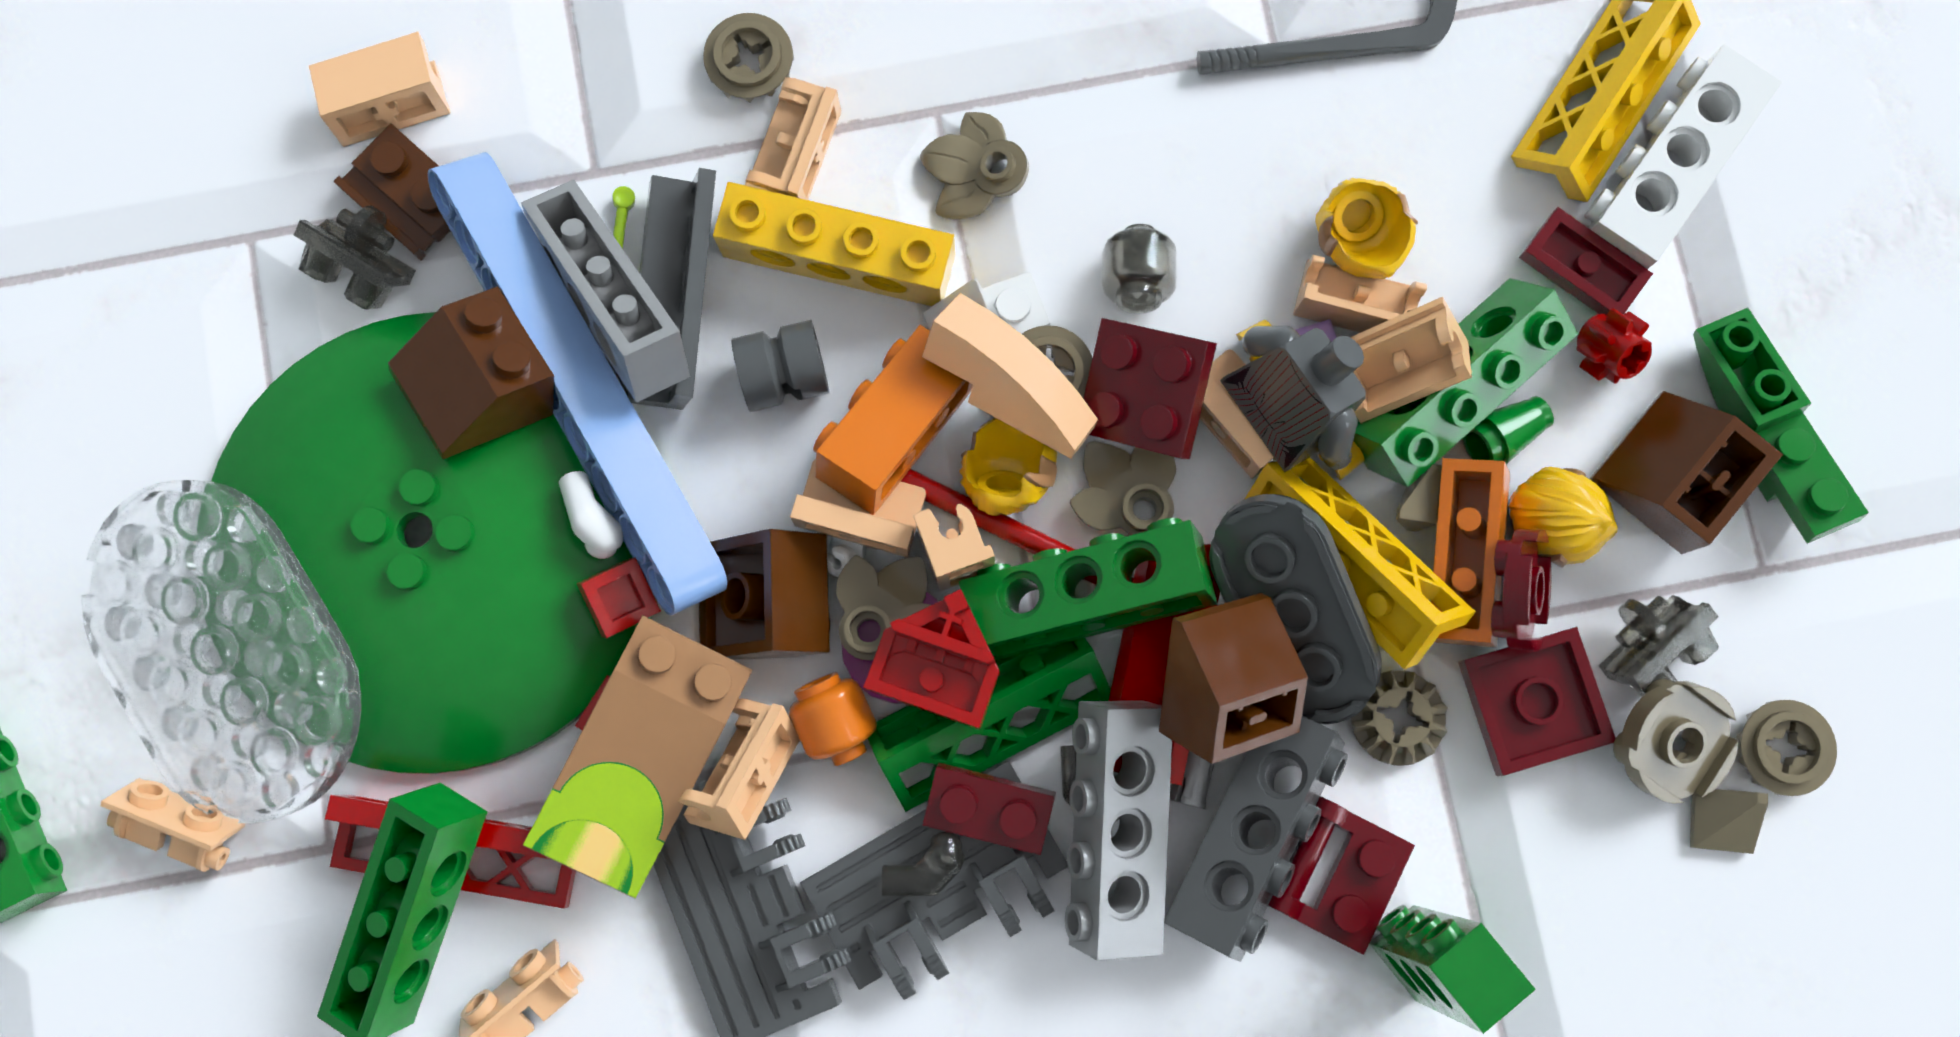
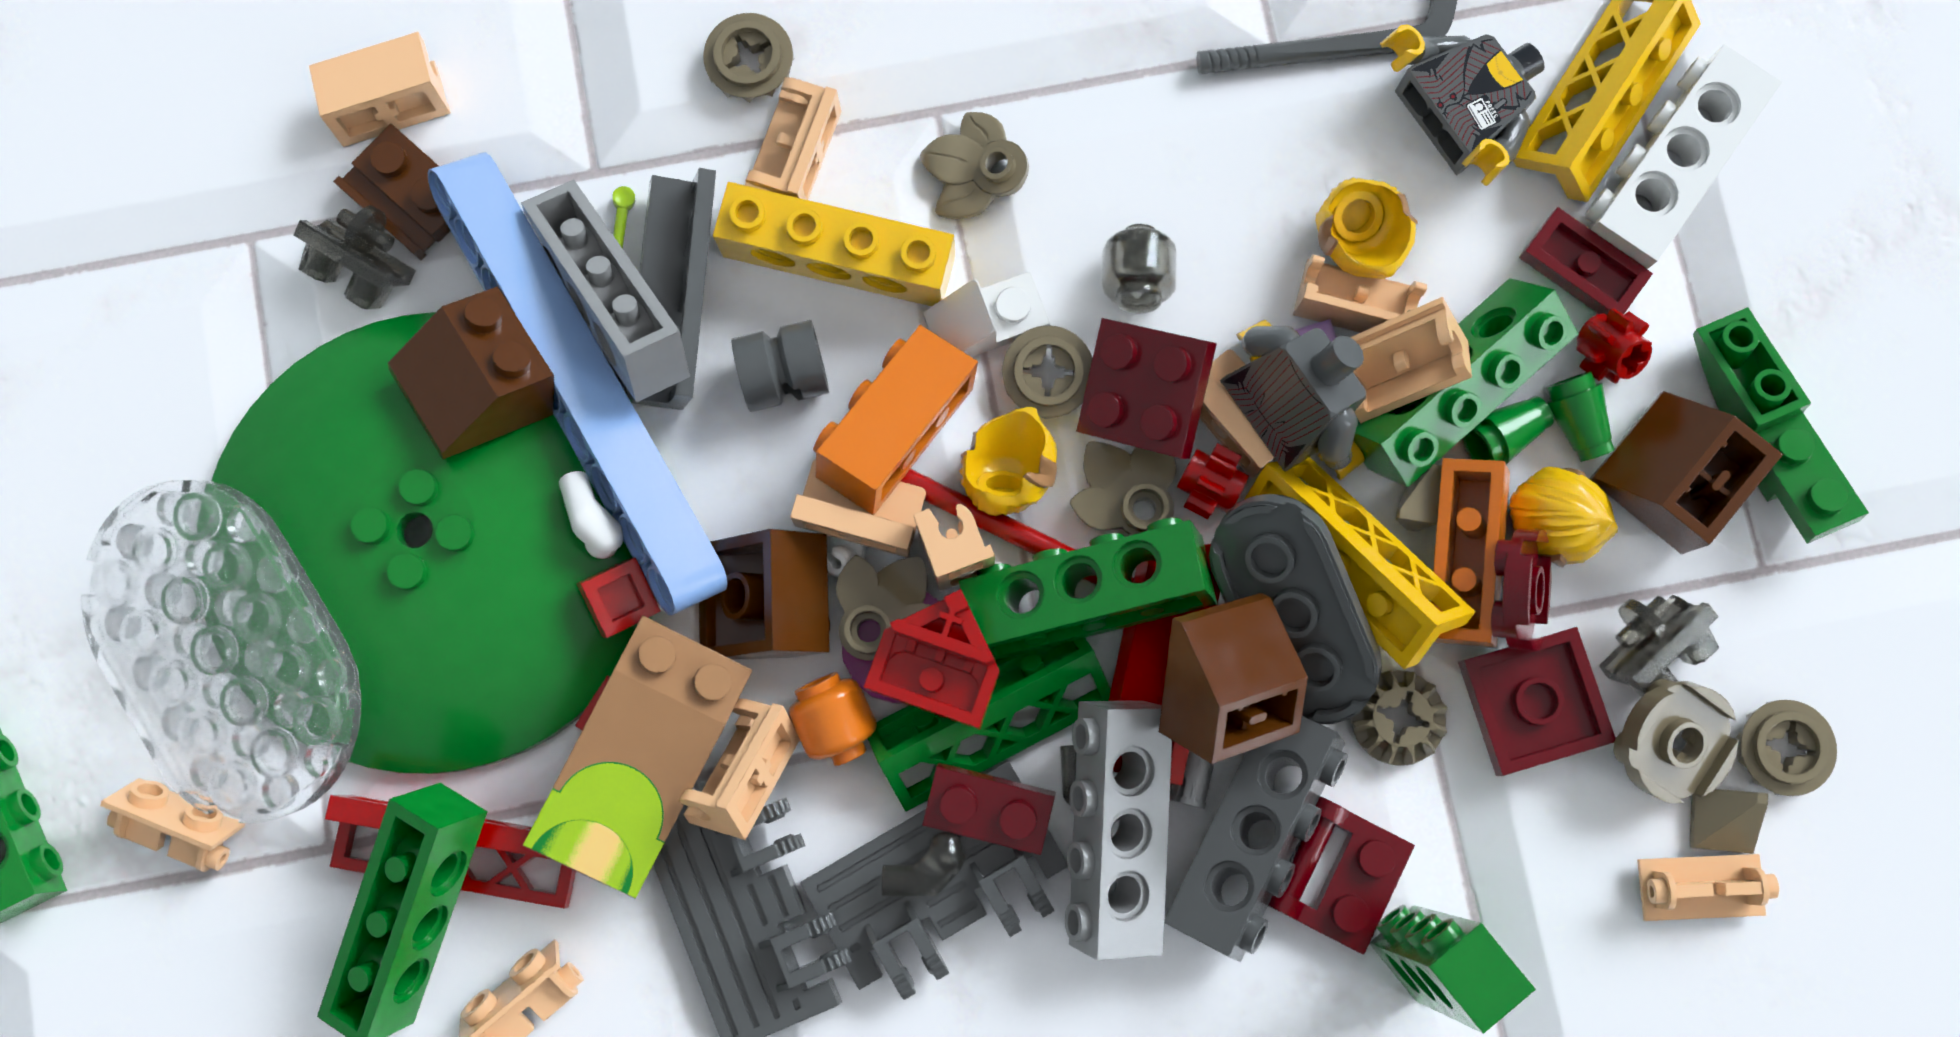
(1009, 376): light nougat slope -> none
(1212, 481): none -> red gear
(1467, 95): none -> torso
(1582, 415): none -> green cone
(1705, 887): none -> light nougat hinge

